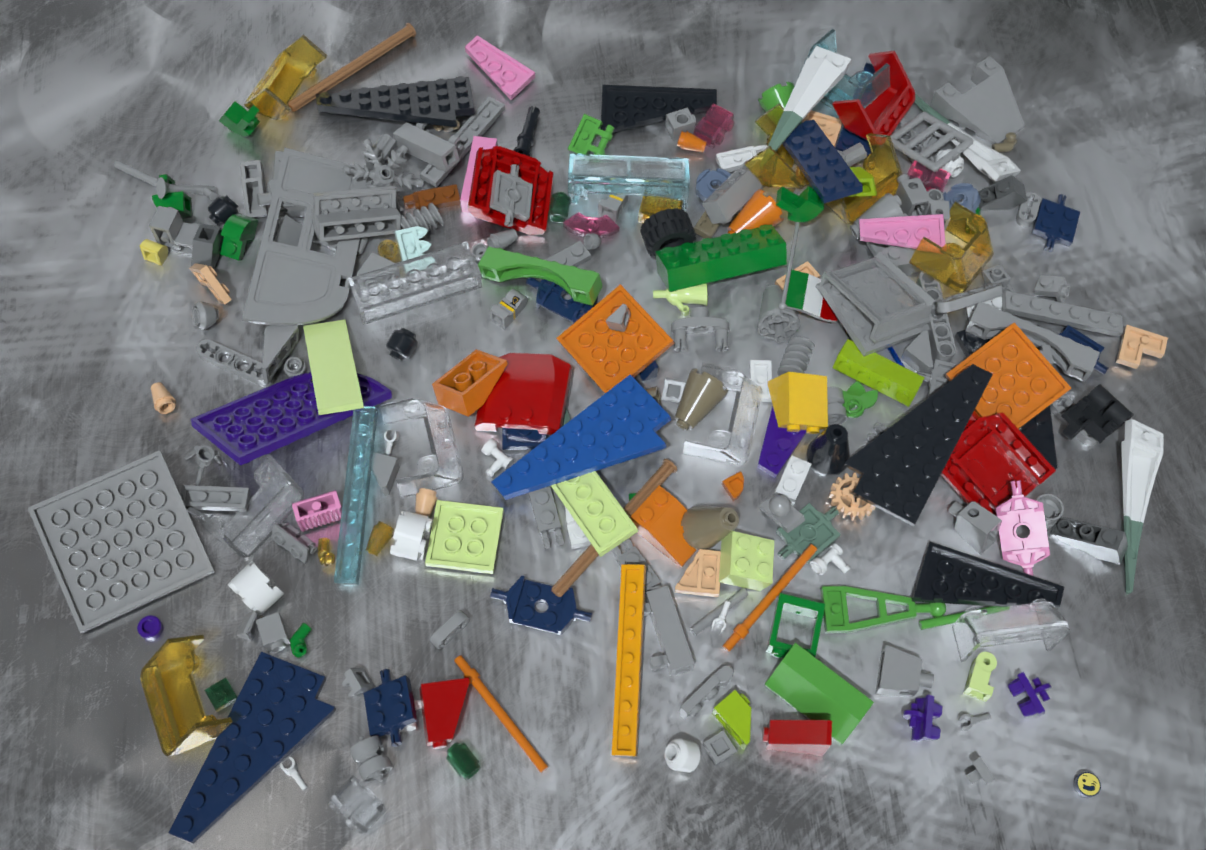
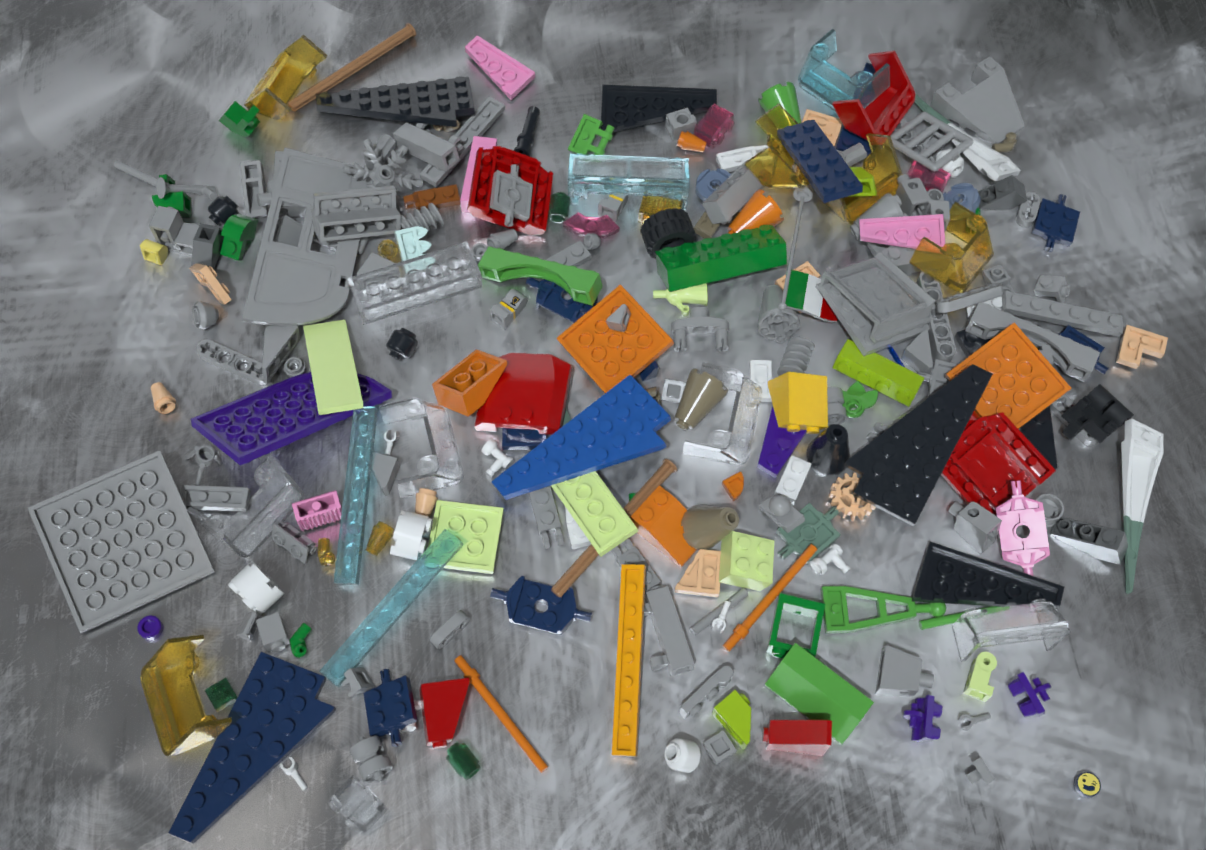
(391, 607): none -> clear light blue plate
(801, 207): green brick -> none
(816, 79): white plate -> none

